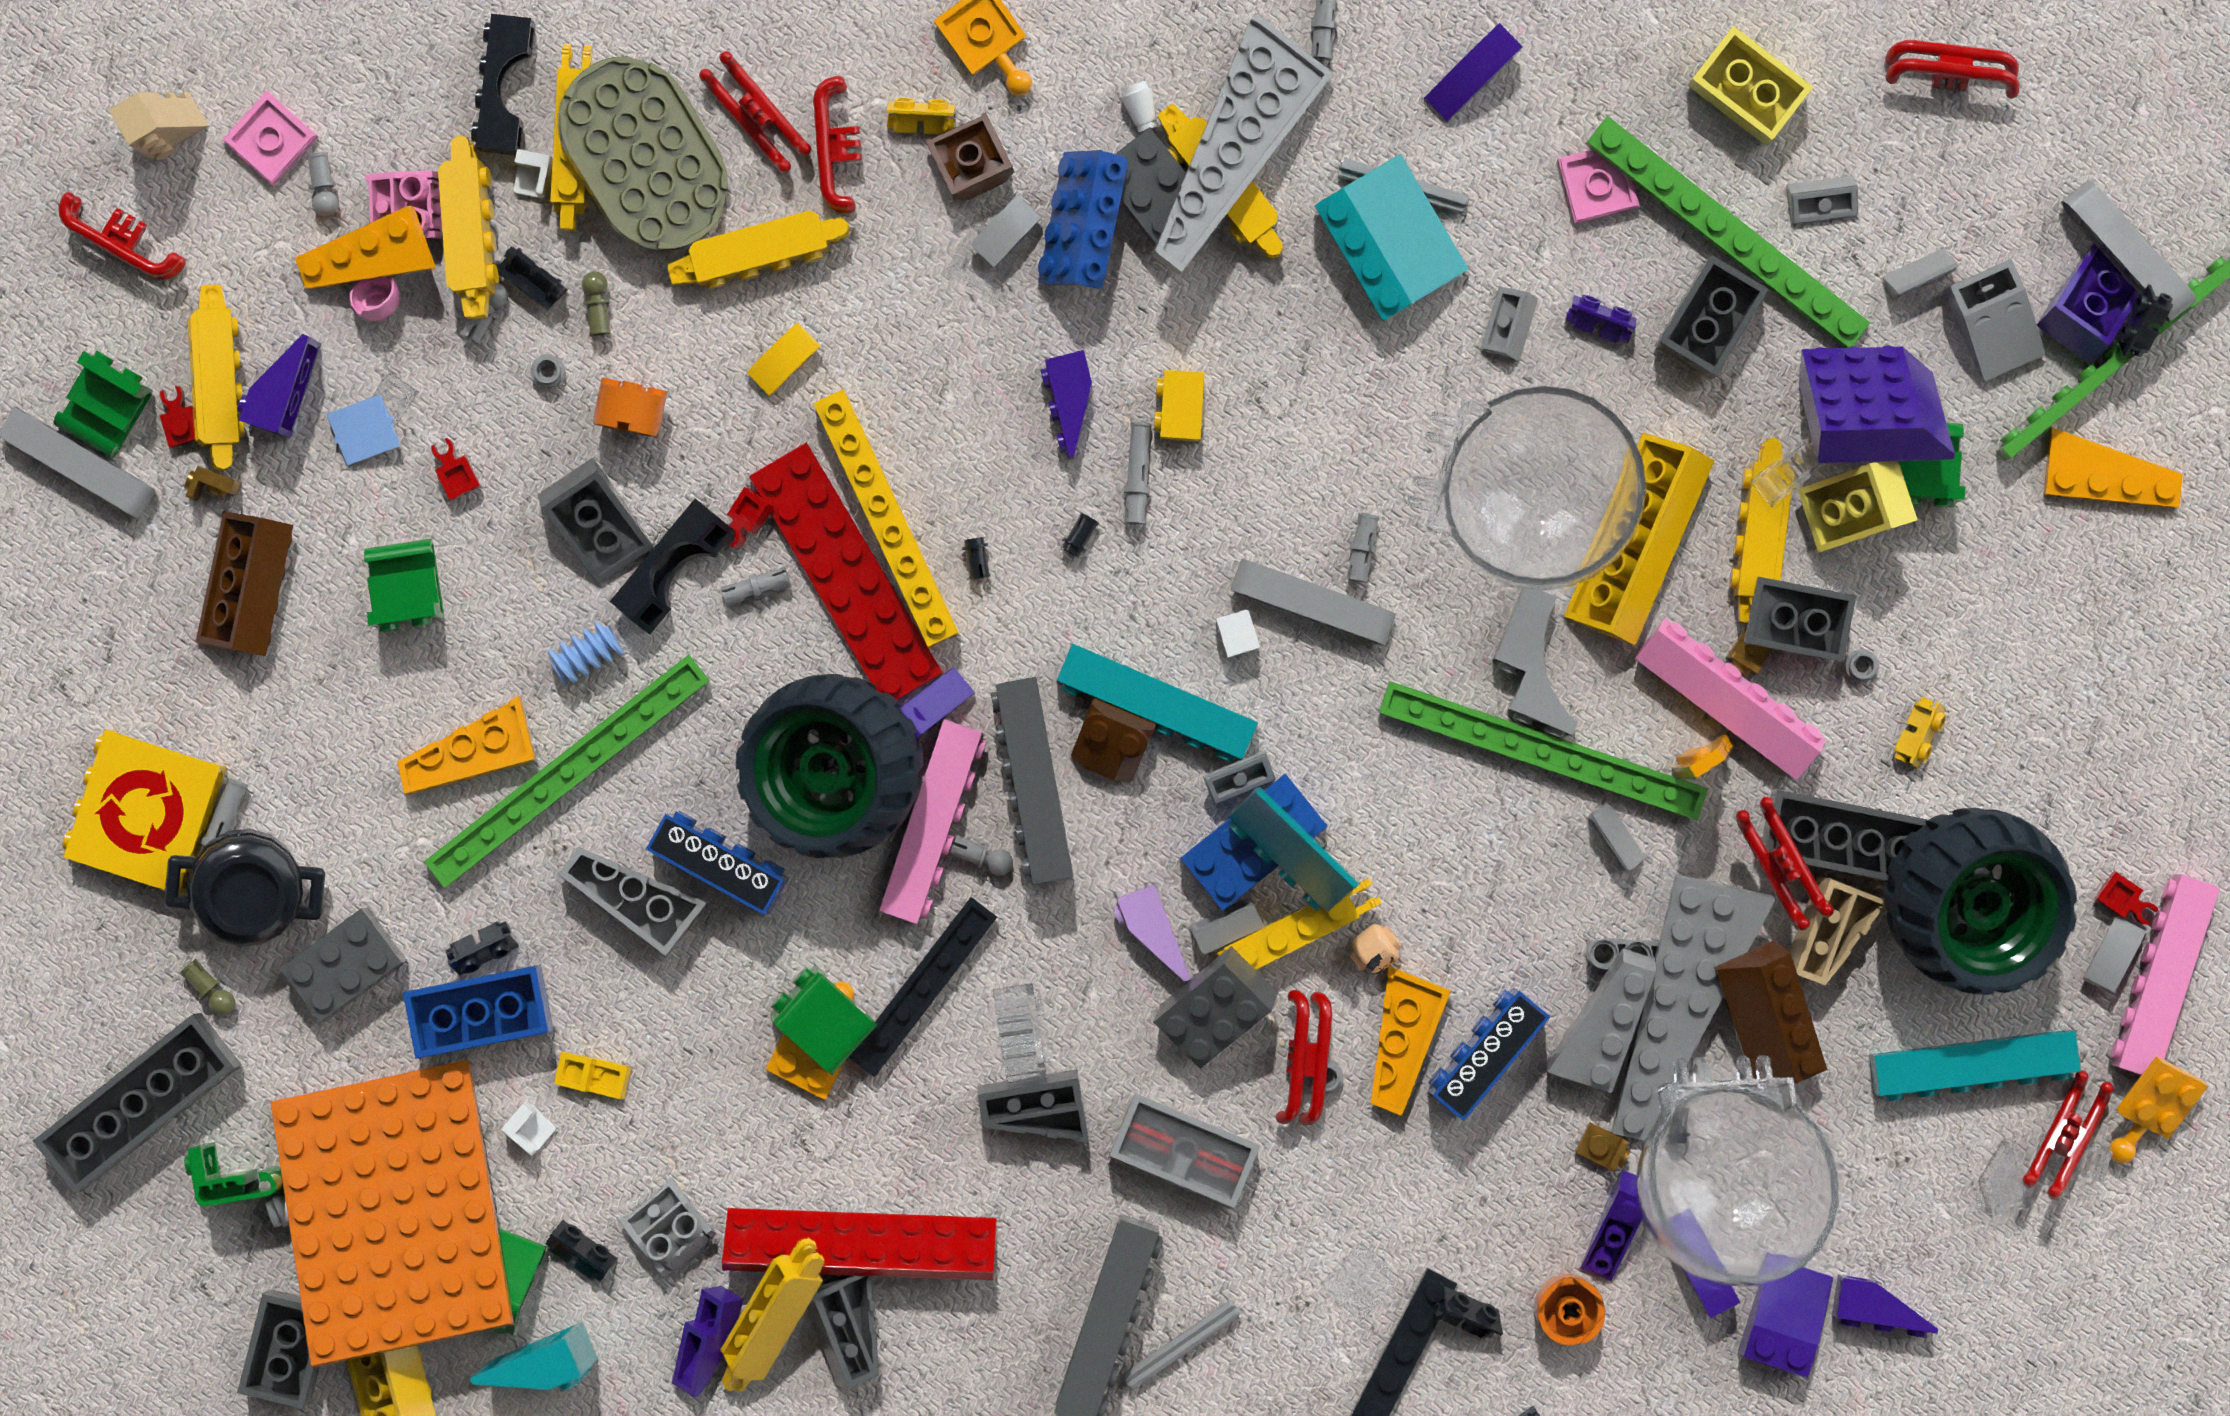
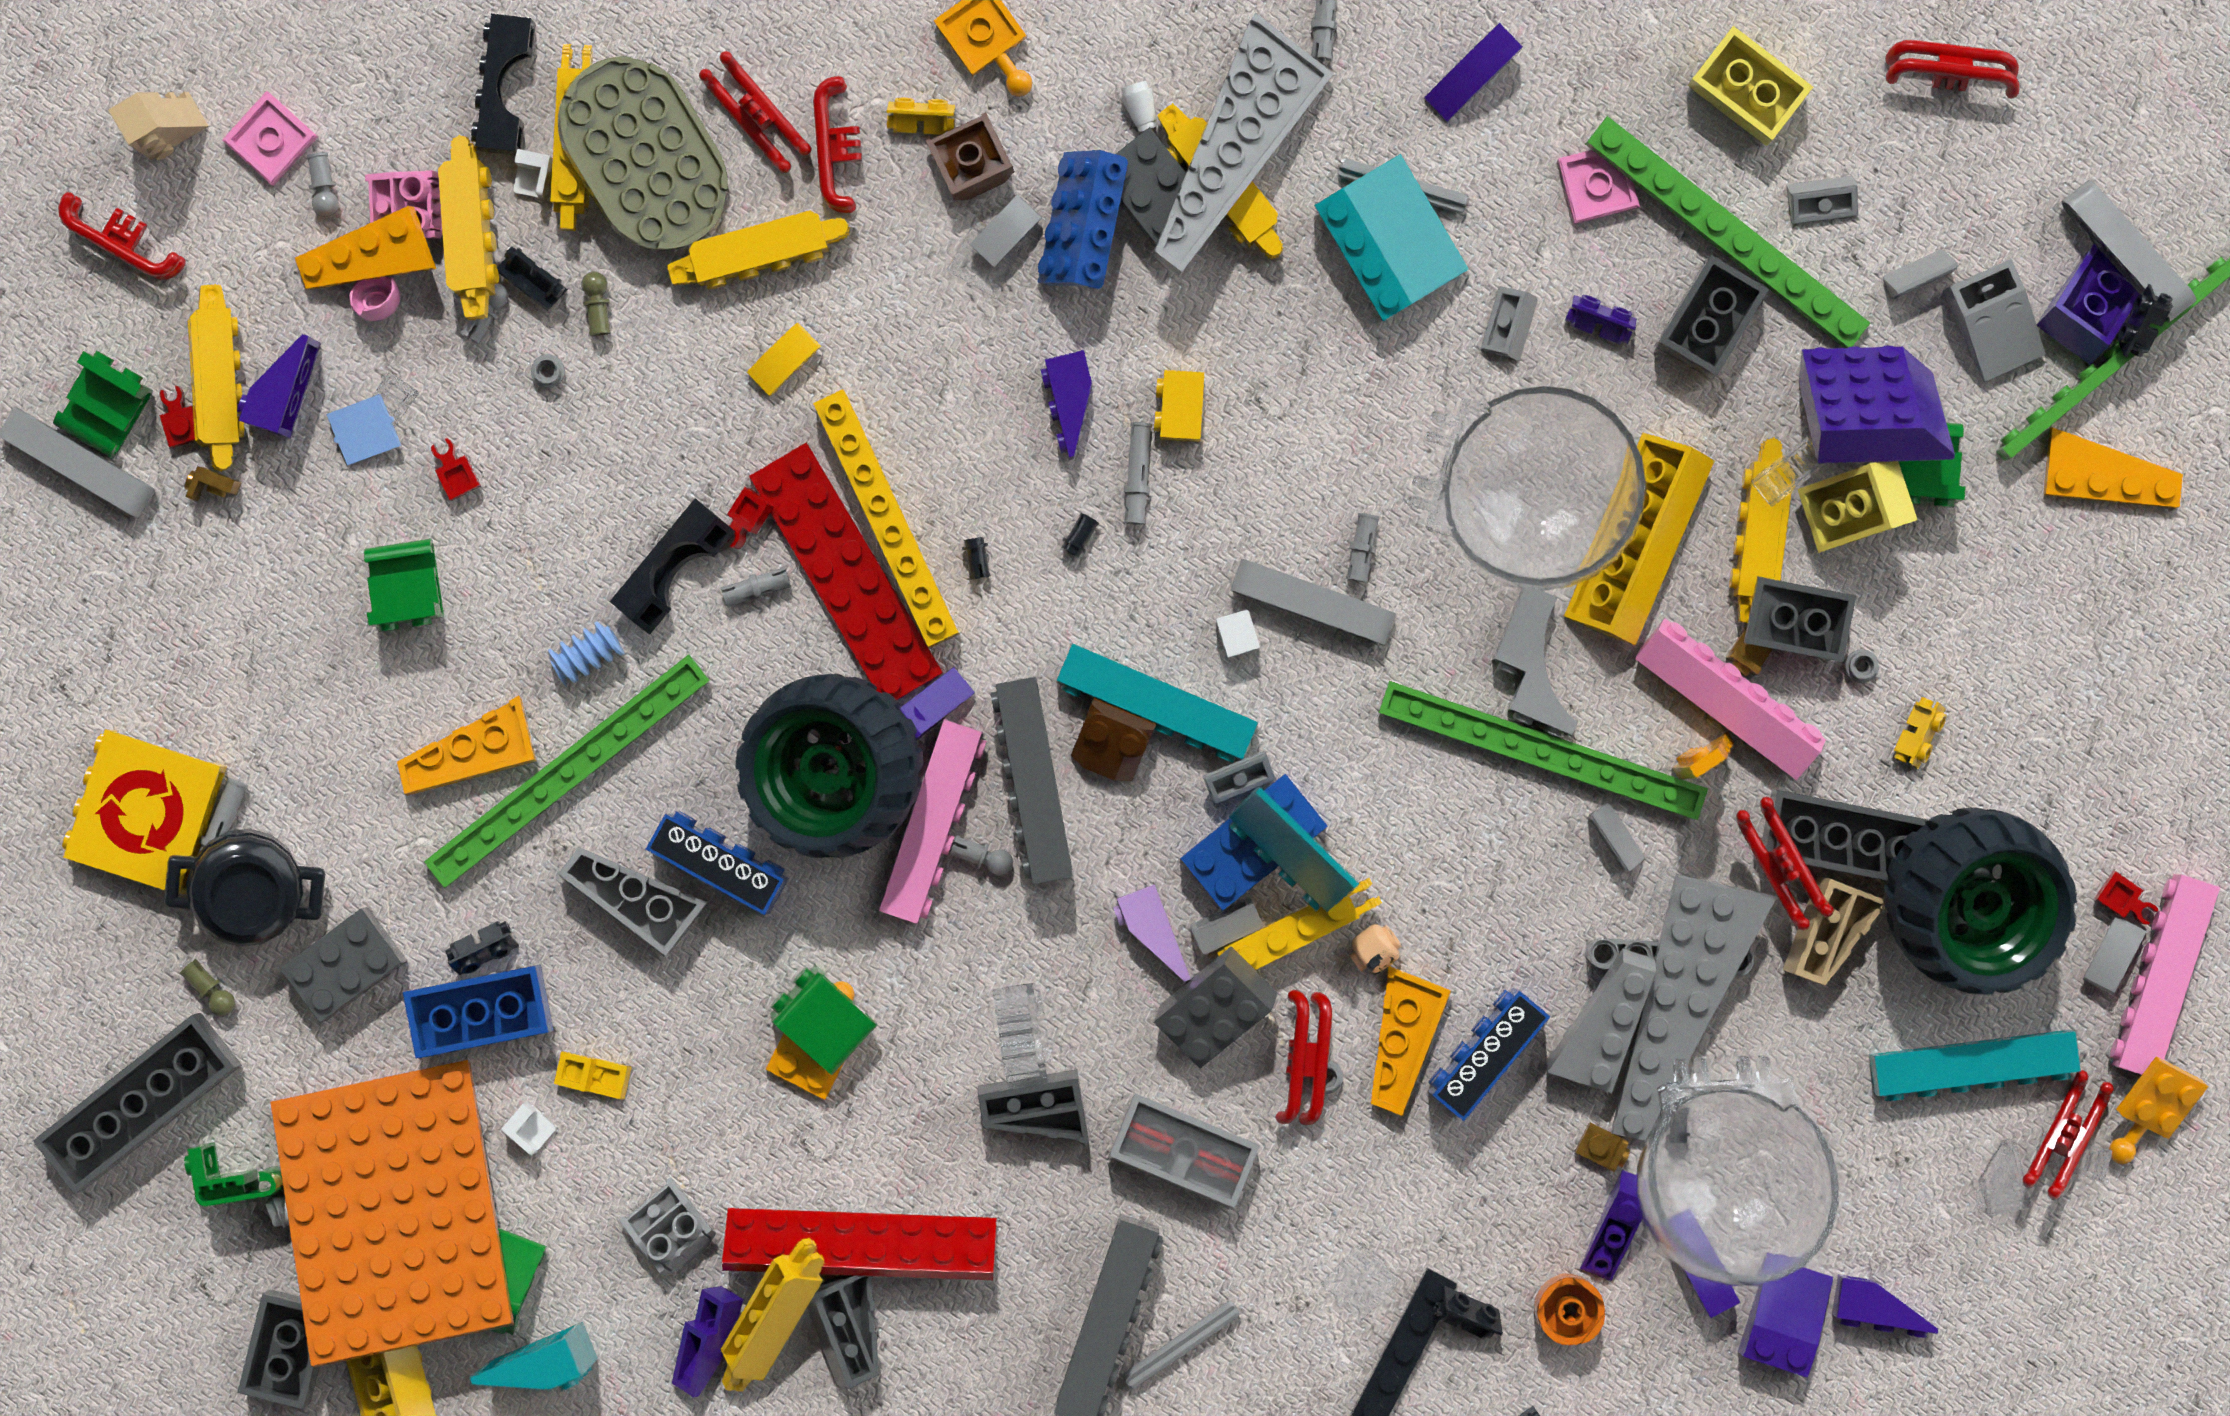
(244, 583): reddish brown slope -> none
(593, 1258): black hinge -> none
(594, 520): dark grey slope -> none
(629, 407): orange brick -> none
(923, 986): black plate -> none
(1771, 1012): reddish brown slope -> none

